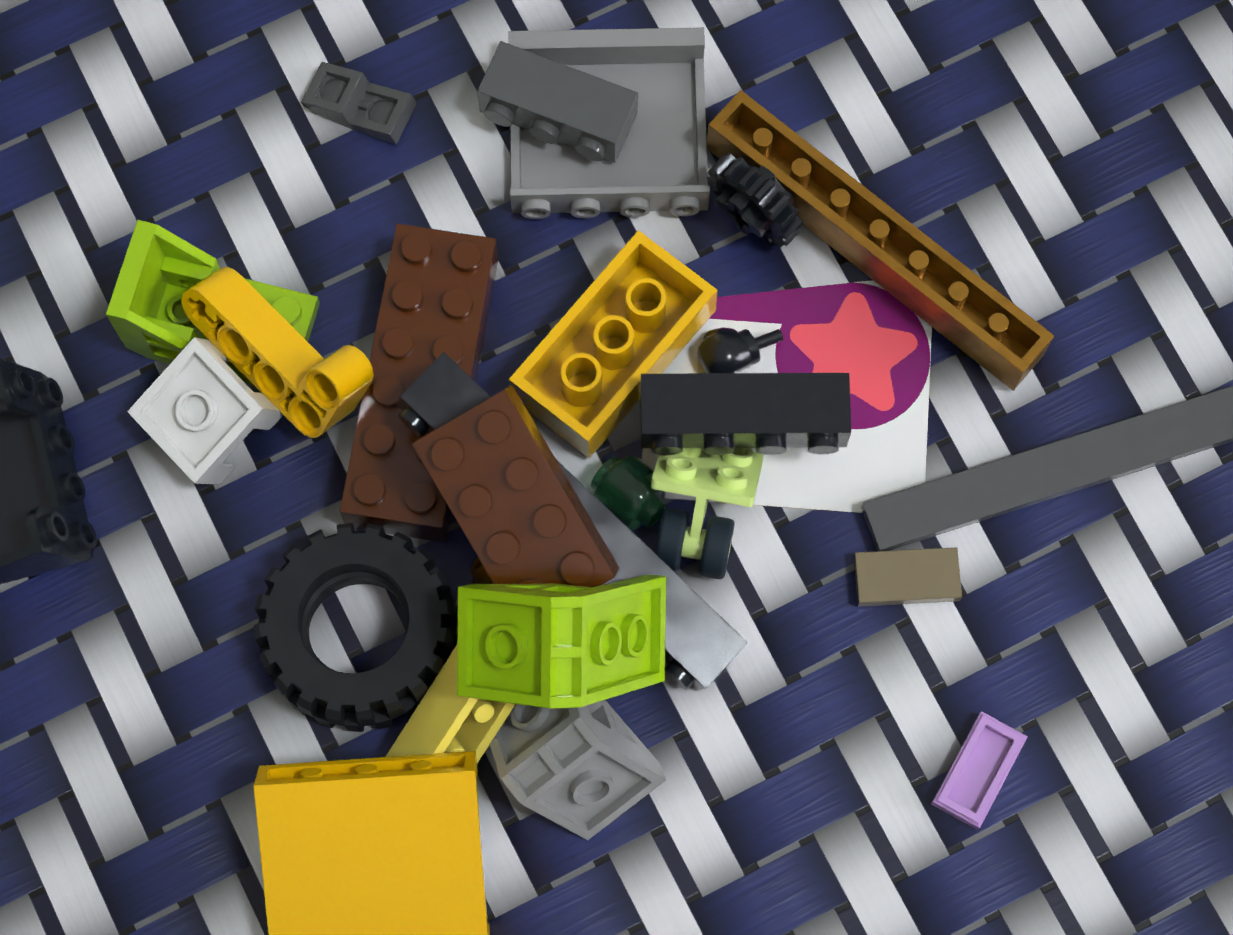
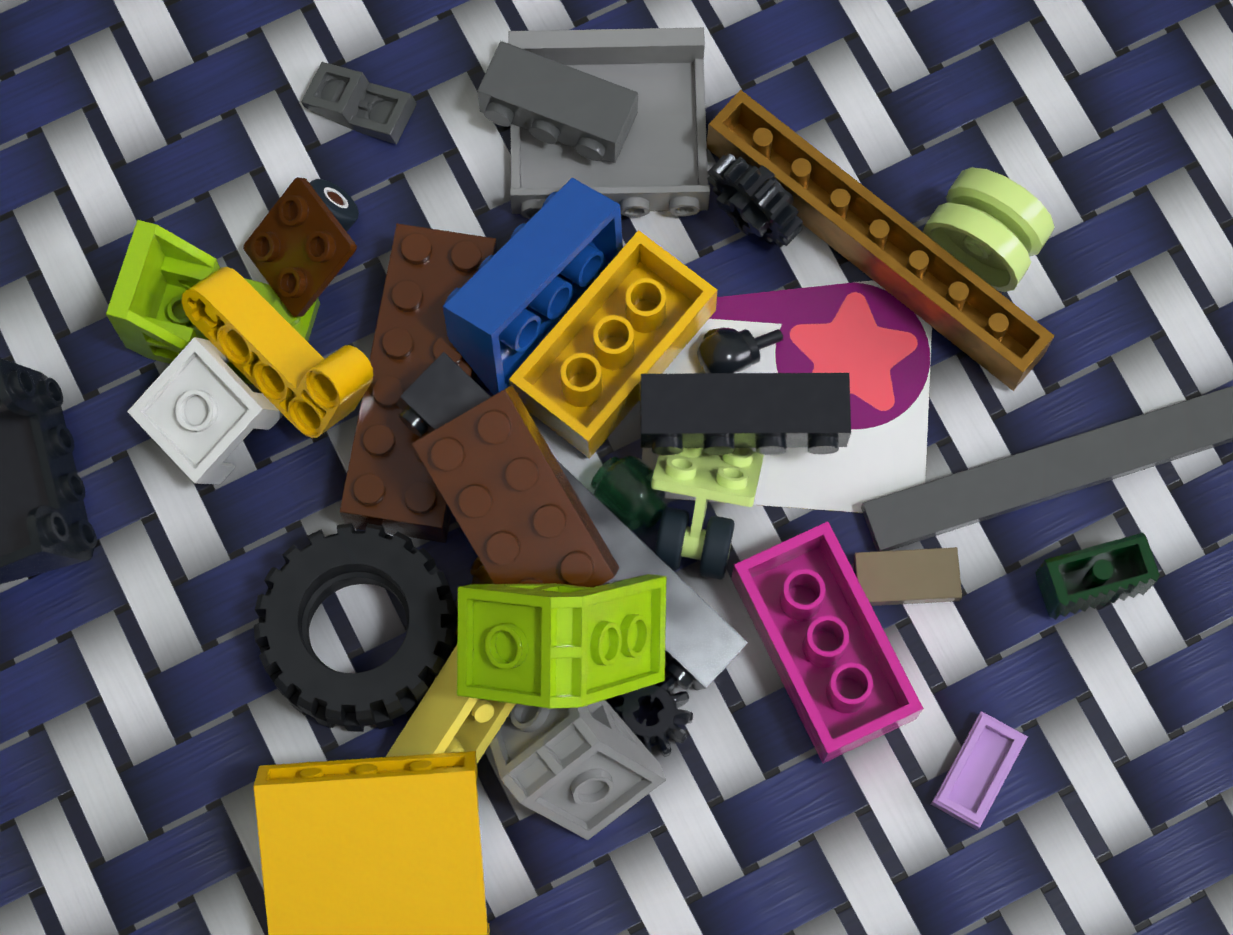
(304, 241): none -> reddish brown plate
(532, 281): none -> blue slope
(667, 717): none -> black gear
(826, 642): none -> dark pink brick
(991, 226): none -> yellowish green wheel
(1097, 575): none -> dark green brick

